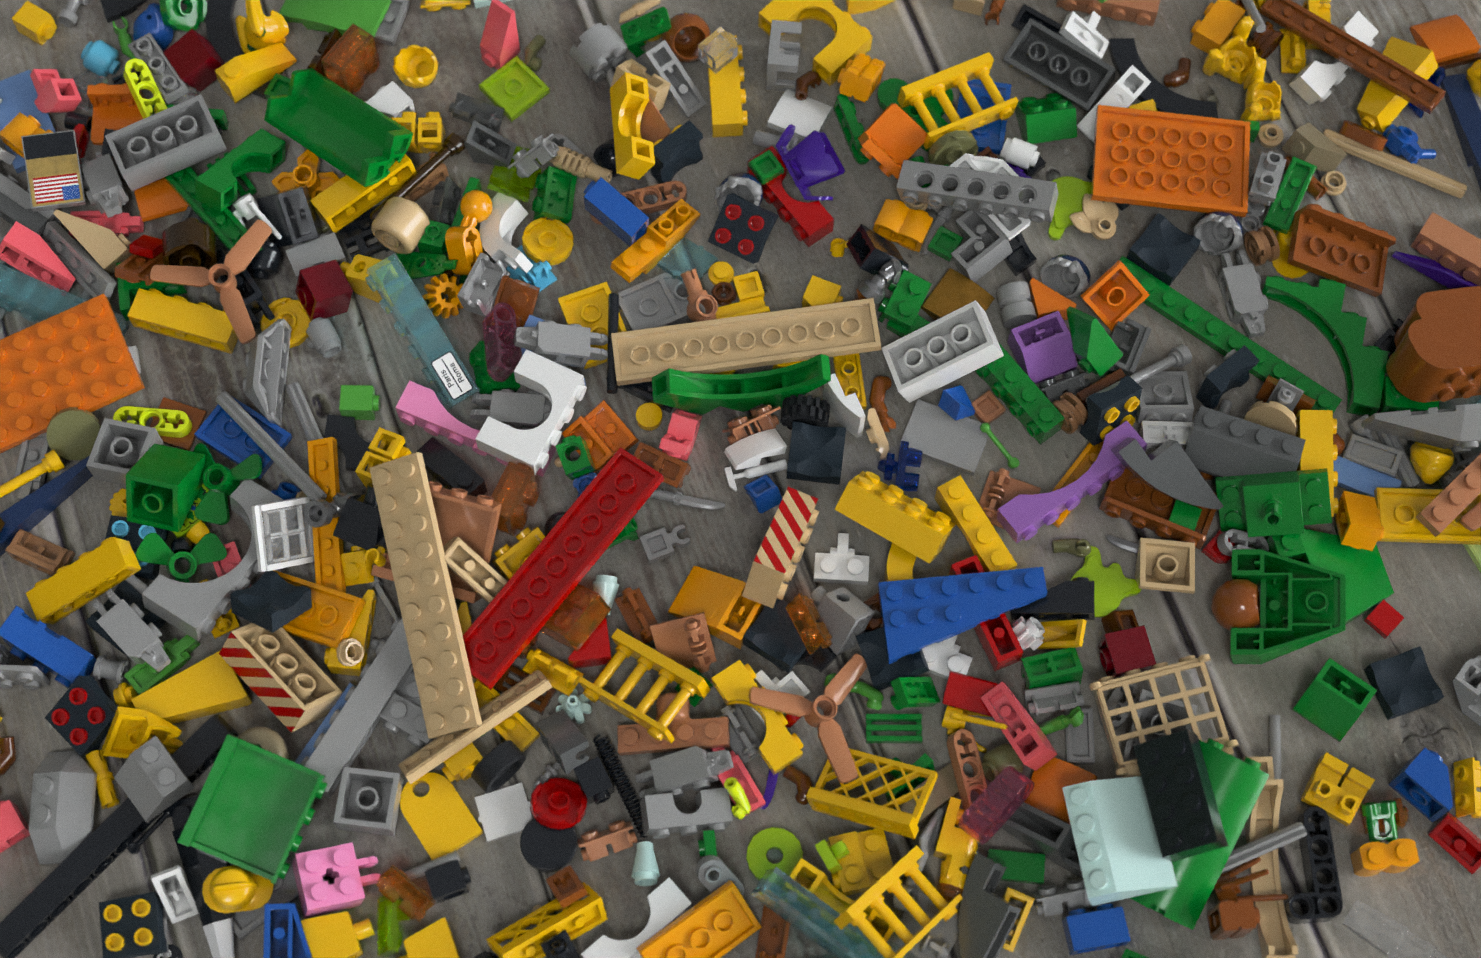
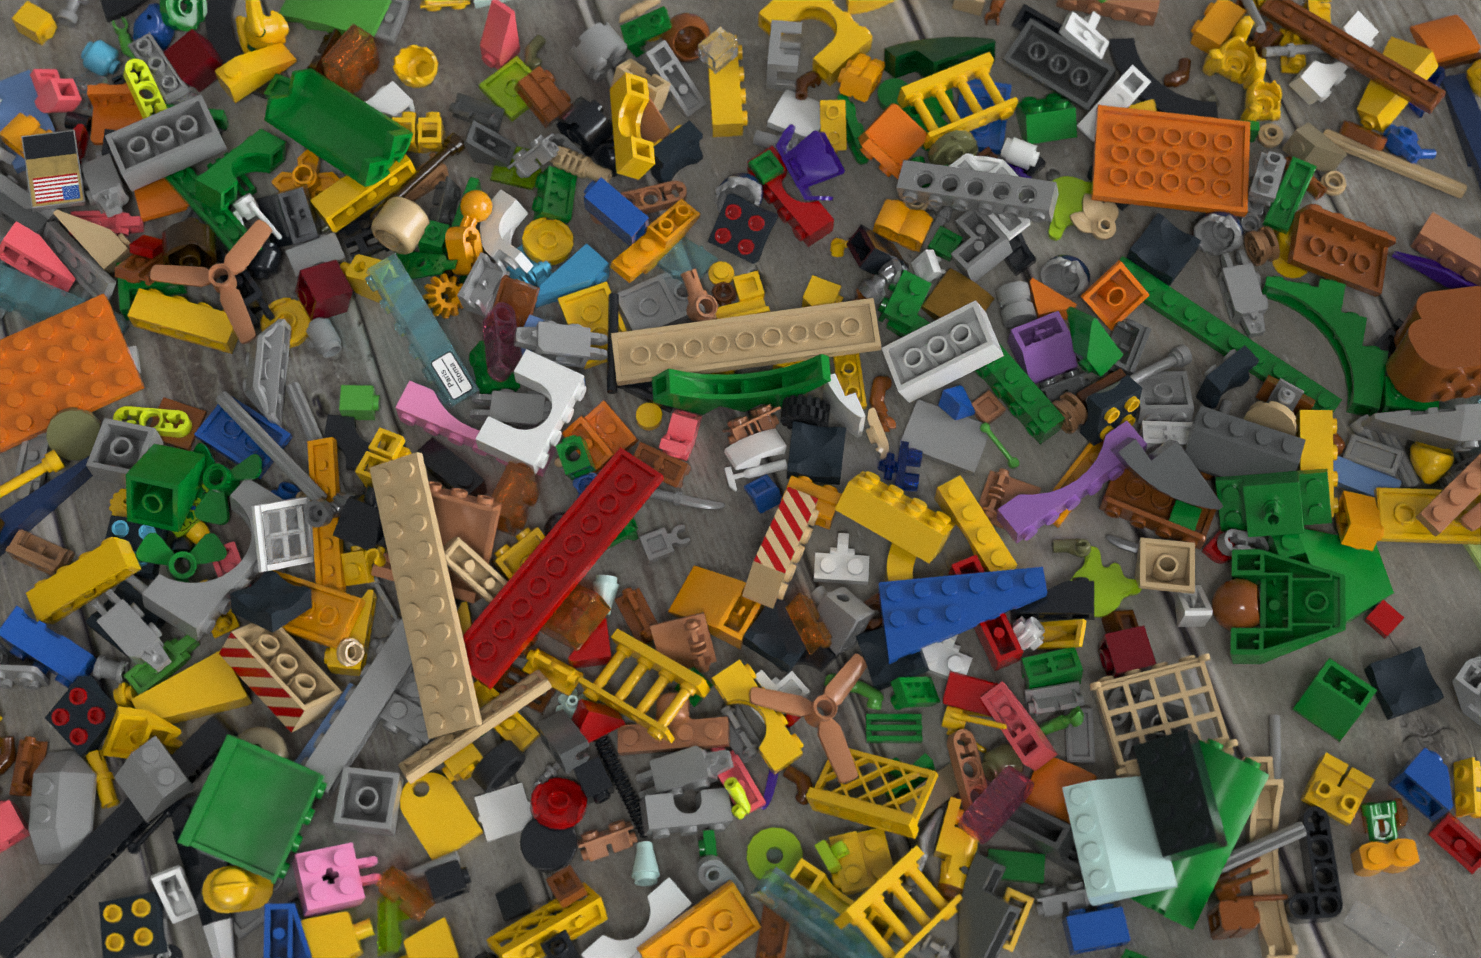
(28, 759): none -> dark orange hinge
(508, 189): clear neon green piece -> none
(513, 902): none -> black slope
(543, 96): none -> dark orange brick
(579, 272): none -> dark azure slope
(585, 125): none -> black brick
(596, 719): none -> red slope
(827, 498): none -> light orange brick
(834, 123): none -> yellow hinge
(927, 266): none -> white tile
(934, 54): none -> dark green slope
(1192, 609): none -> white slope
(1290, 50): none -> light grey piece

